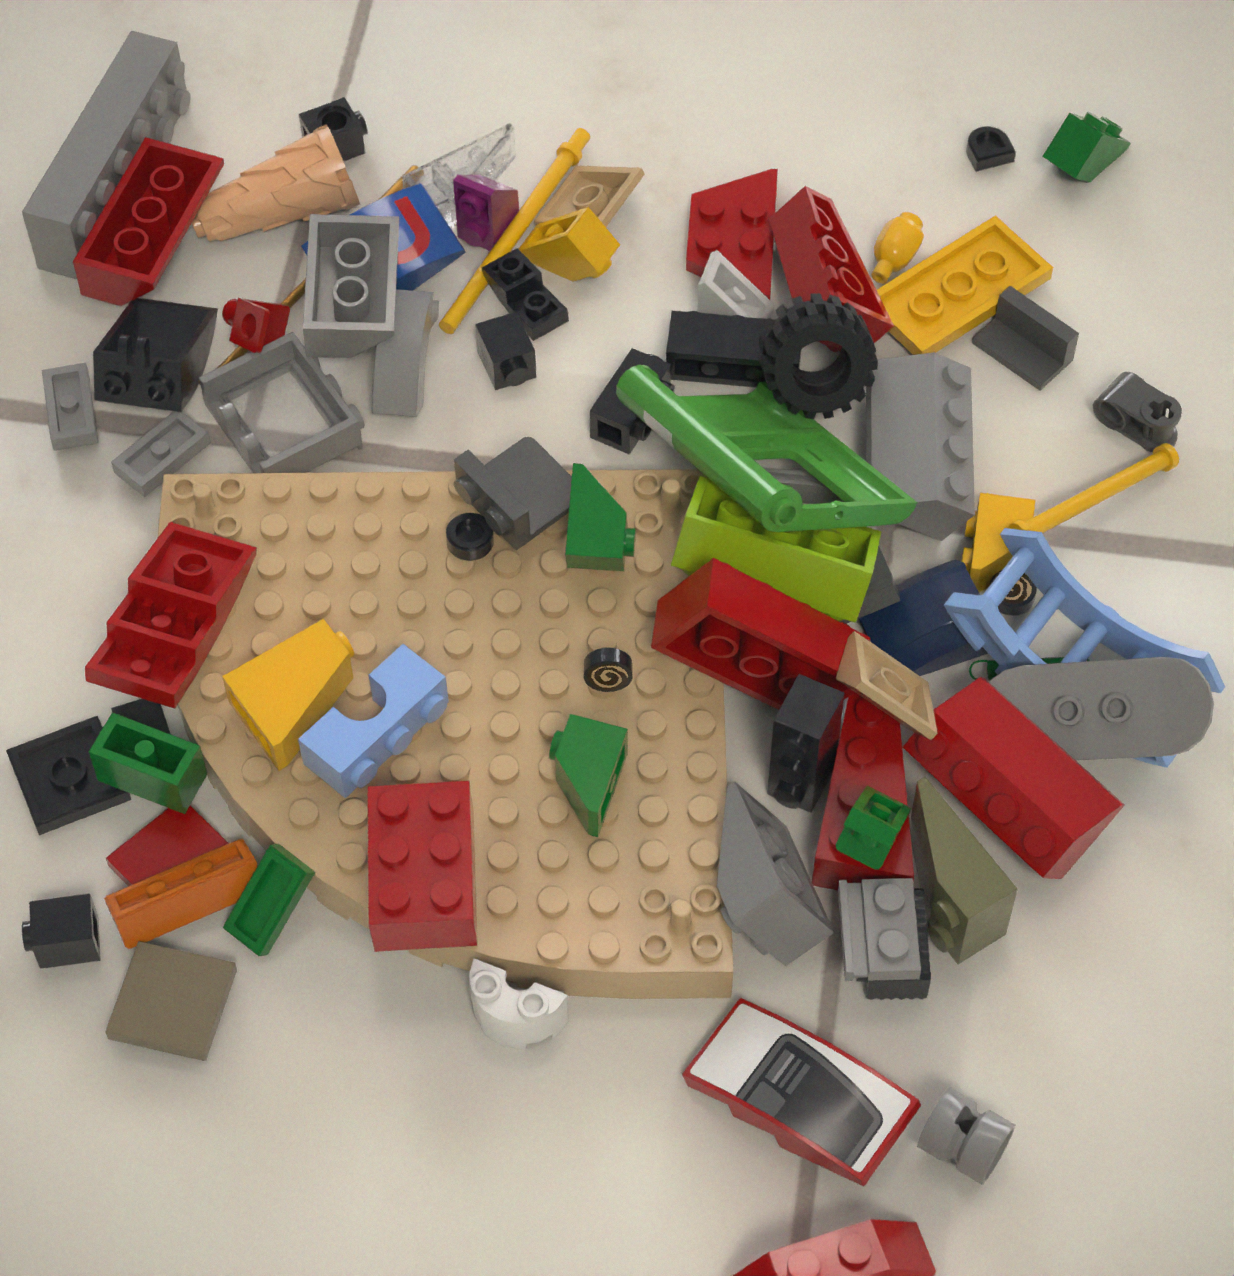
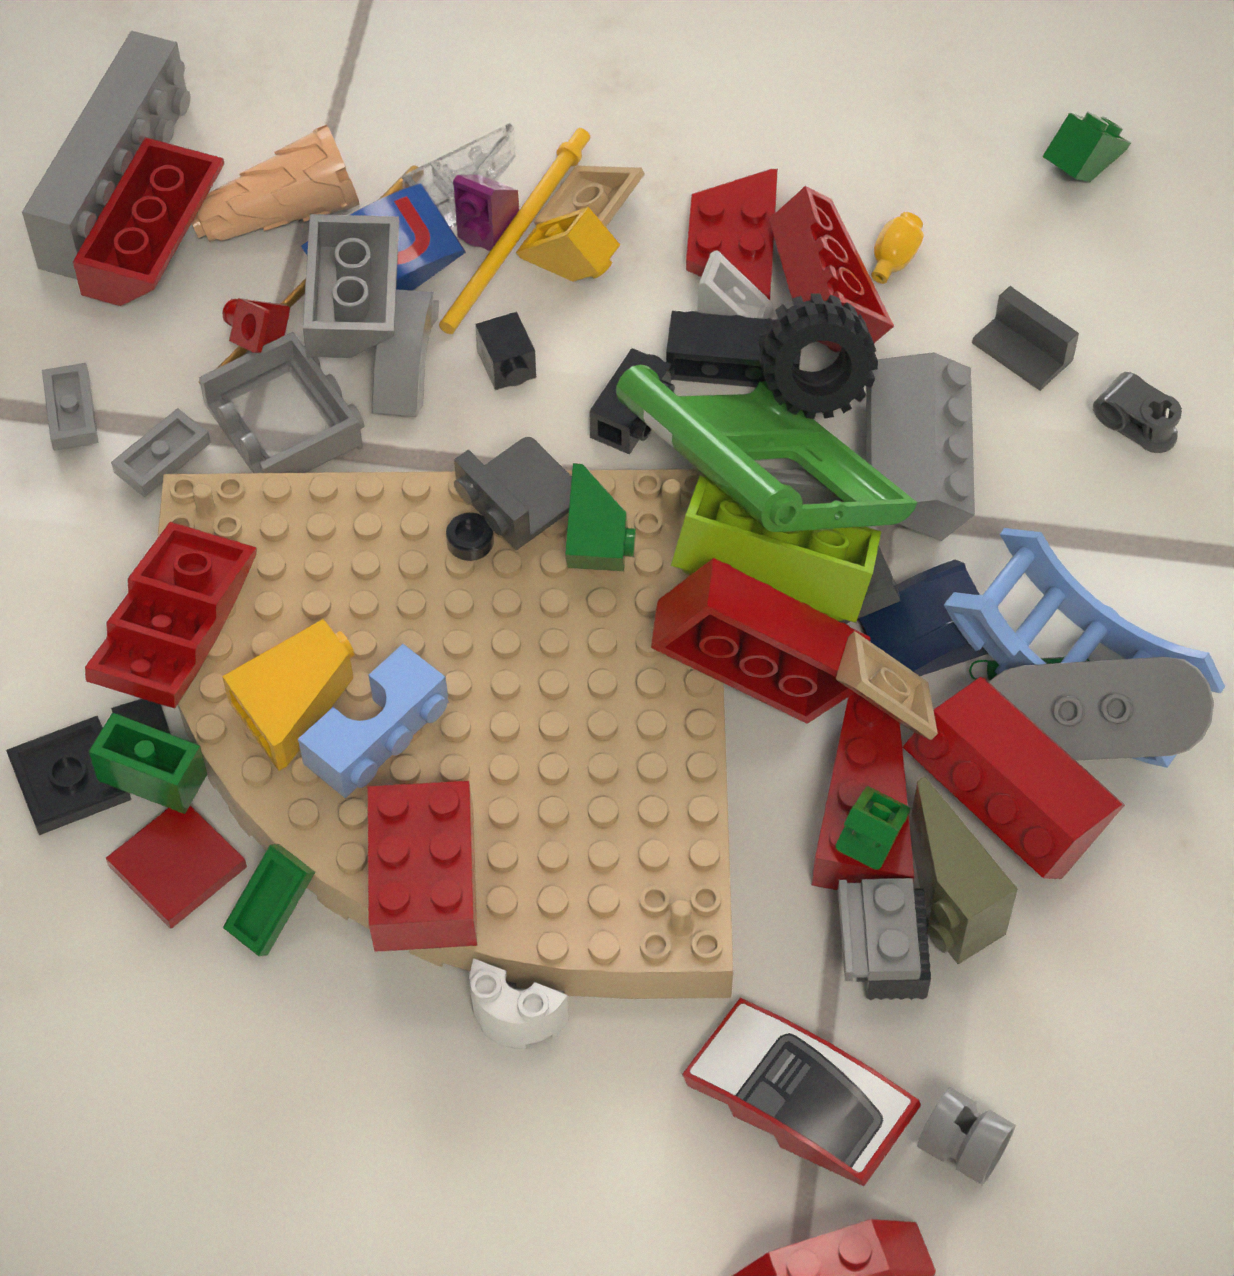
(62, 931): black brick -> none
(154, 354): black piece -> none
(171, 1001): dark tan tile -> none
(181, 893): orange slope -> none
(344, 124): black brick -> none
(522, 290): black slope -> none
(589, 766): green slope -> none
(608, 669): tile -> none
(766, 882): light grey slope -> none
(804, 743): black brick -> none
(960, 286): yellow plate -> none
(988, 549): yellow slope -> none
(989, 148): black tile -> none
(1019, 598): tile -> none
(1163, 458): yellow bar -> none

